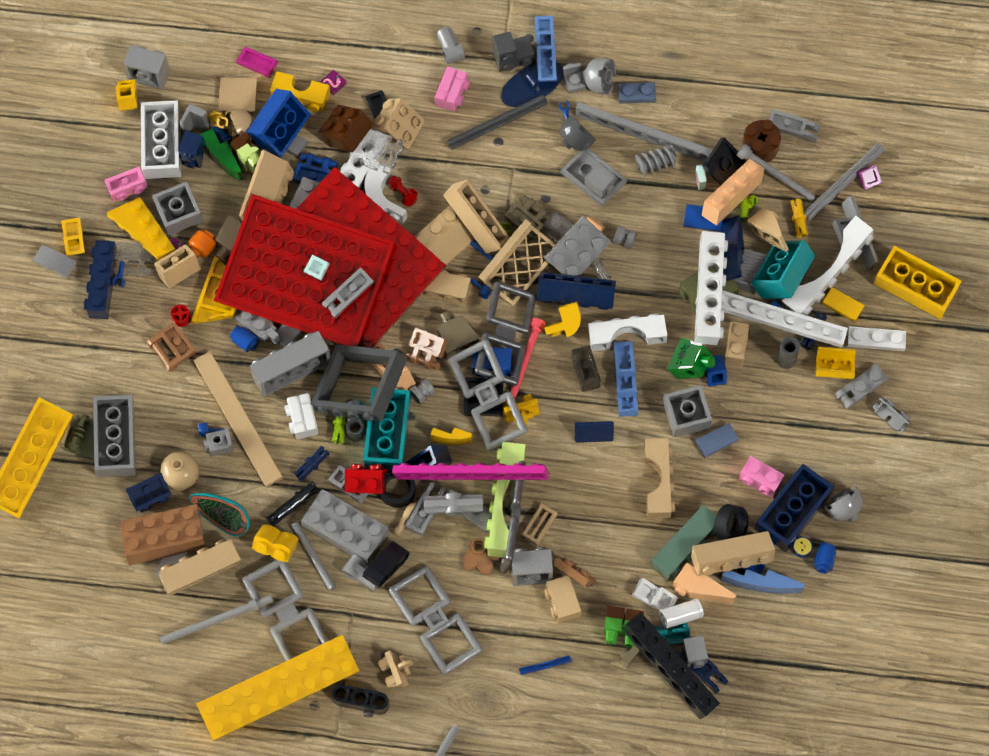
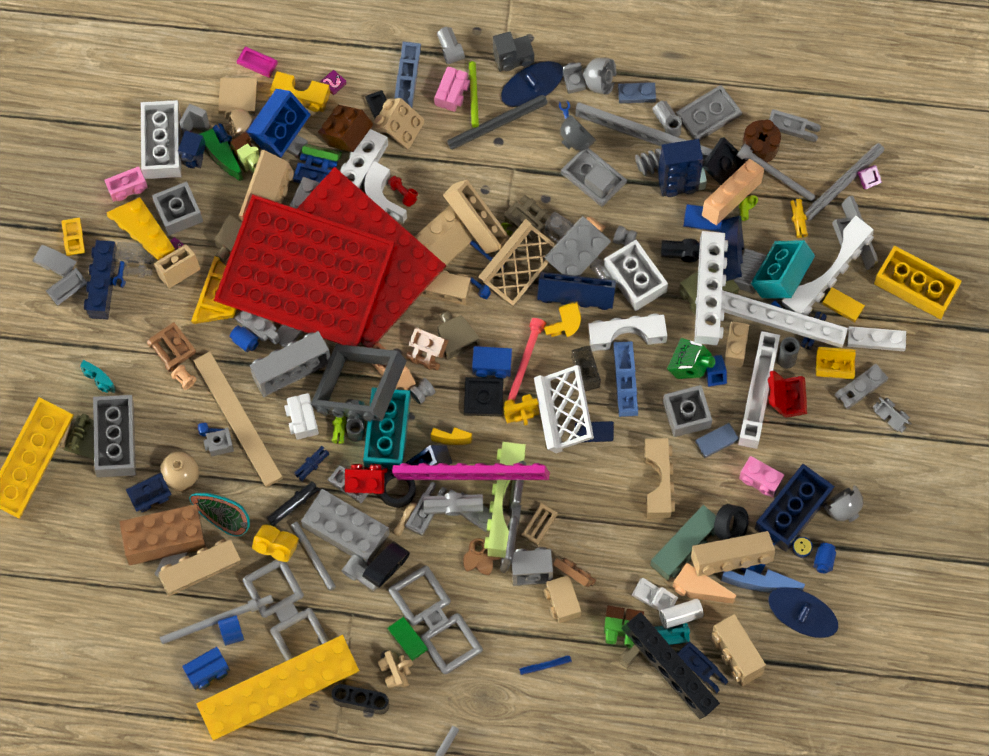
(66, 286): none -> light grey tile
(101, 379): none -> teal slope
(127, 95): yellow brick -> none
(147, 67): light grey brick -> none
(179, 311): red wheel -> none
(183, 377): none -> light nougat bush
(202, 243): orange head -> none
(206, 668): none -> blue brick
(218, 119): yellow pin -> none
(230, 630): none -> blue brick
(316, 267): light aqua tile -> none
(321, 152): none -> bright green tile
(348, 292): light grey plate -> none
(377, 149): clear plate -> none
(407, 638): none -> green slope
(408, 72): none -> sand blue slope
(473, 94): none -> lime bar
(488, 395): light grey bar -> none
(506, 331): flat silver bar -> none
(545, 48): medium blue slope -> none
(550, 416): none -> white fence
(635, 275): none -> white brick
(667, 118): none -> light grey piece
(680, 168): none -> dark blue brick
(686, 250): none -> black piece
(695, 651): light grey brick -> none
(709, 113): none -> light grey tile
(737, 650): none -> tan brick
(758, 390): none -> white arch
(766, 227): tan slope -> none
(787, 395): none -> red bracket
(803, 612): none -> dark blue shield

